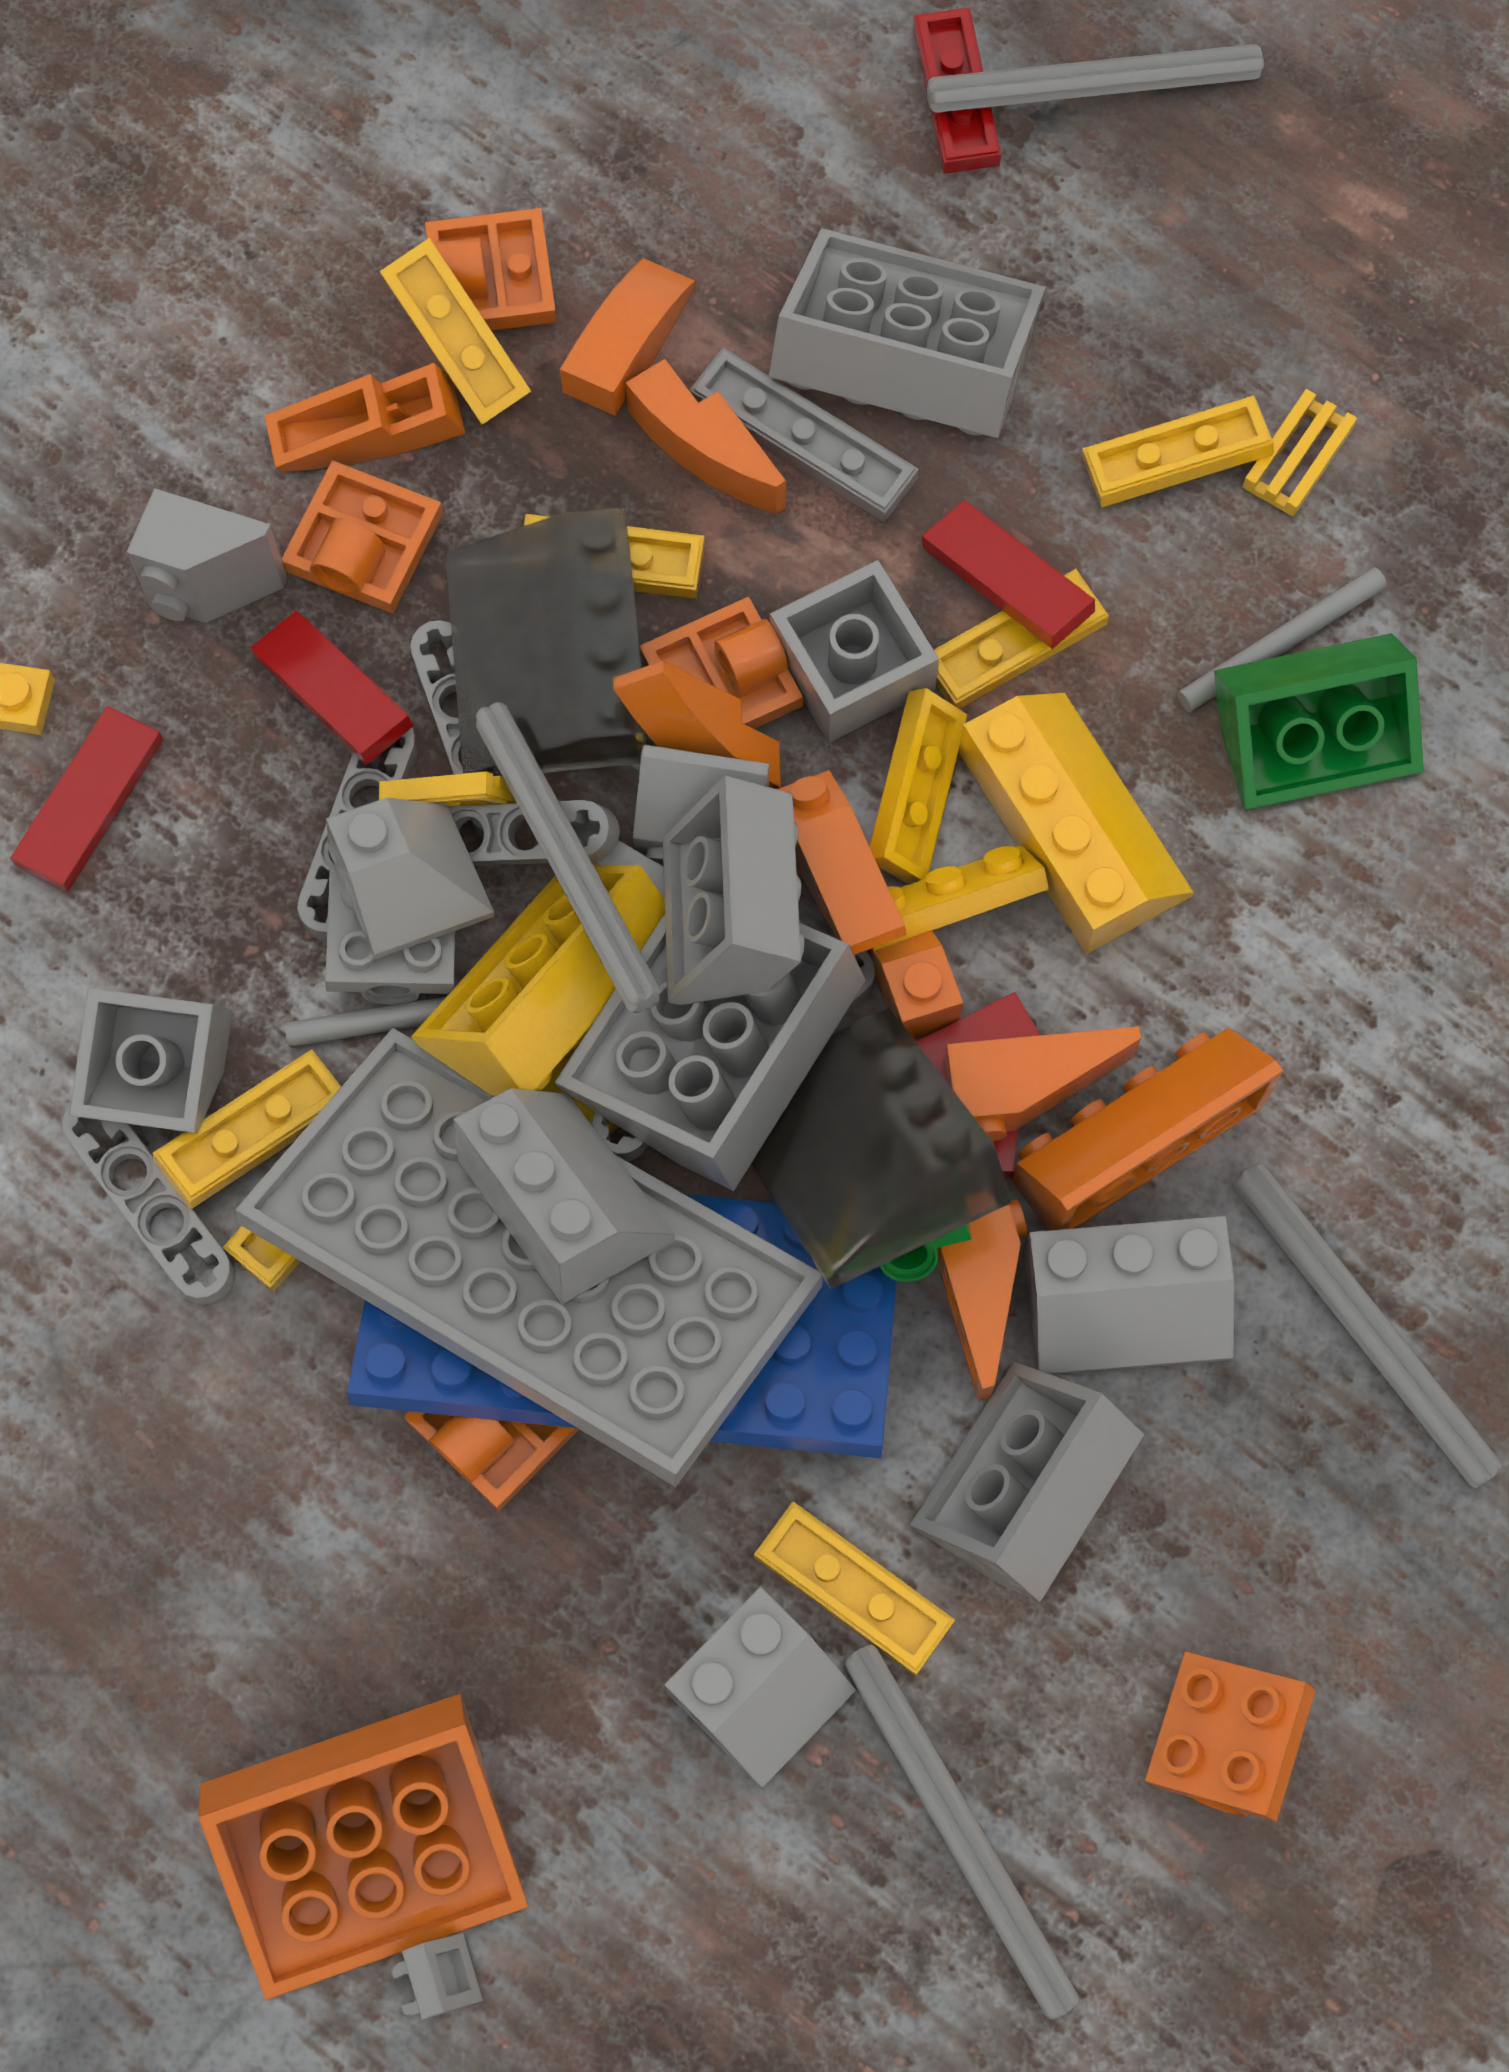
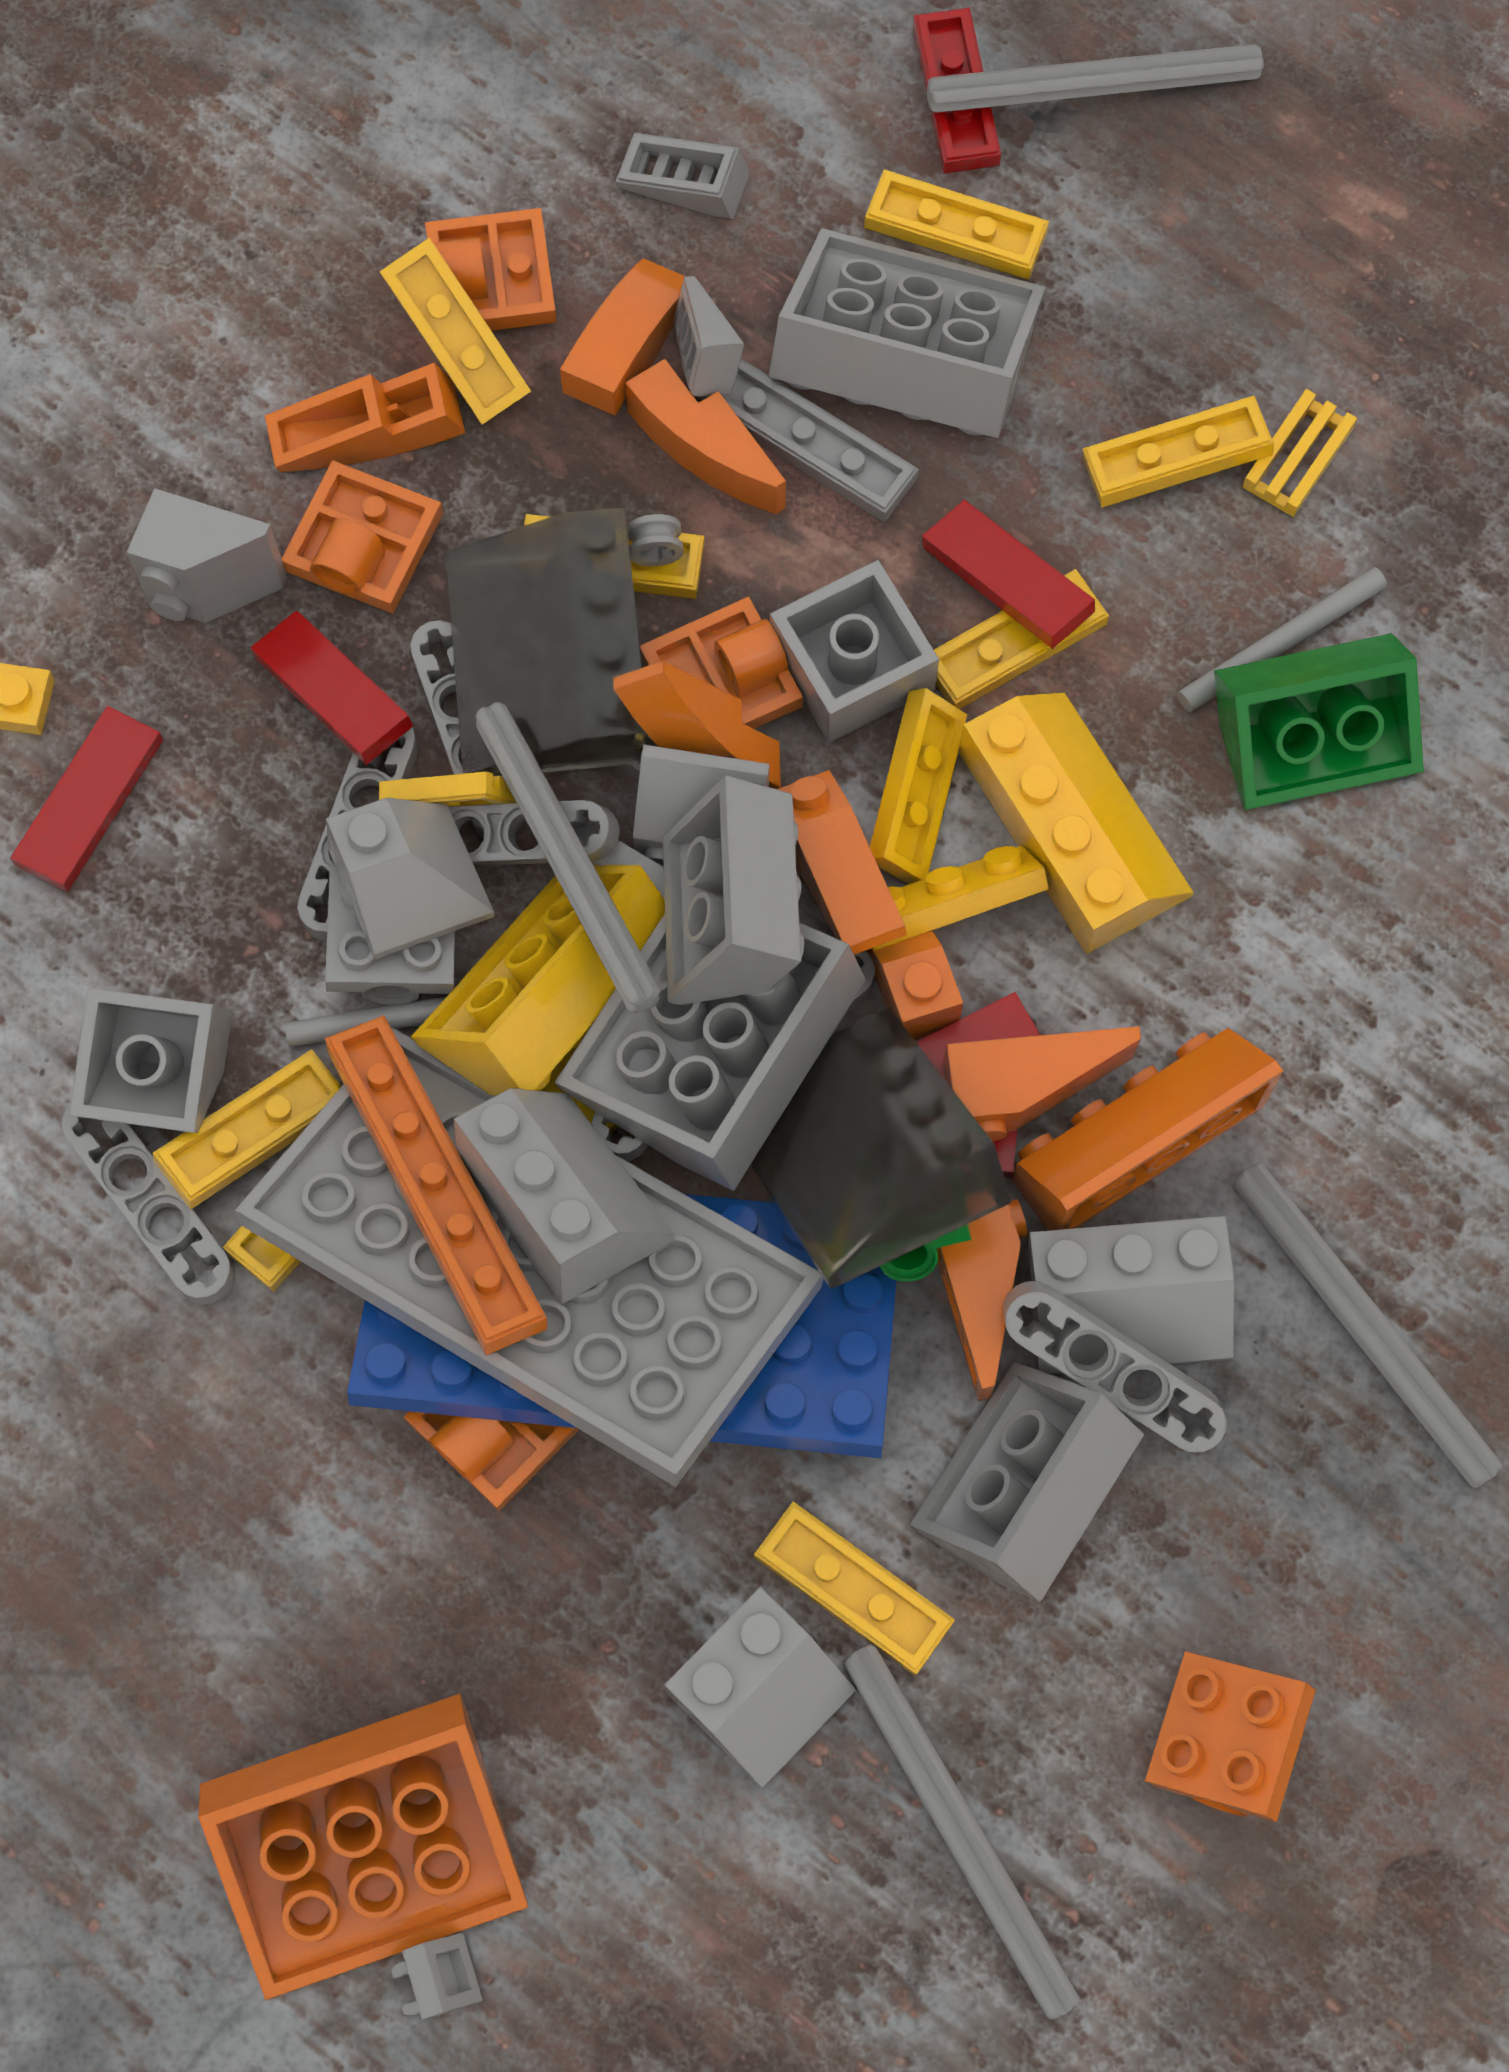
(436, 1186): none -> orange tile
(655, 540): none -> light grey bush
(705, 342): none -> light grey slope
(718, 186): none -> light grey slope
(956, 224): none -> yellow tile
(1117, 1363): none -> light grey beam

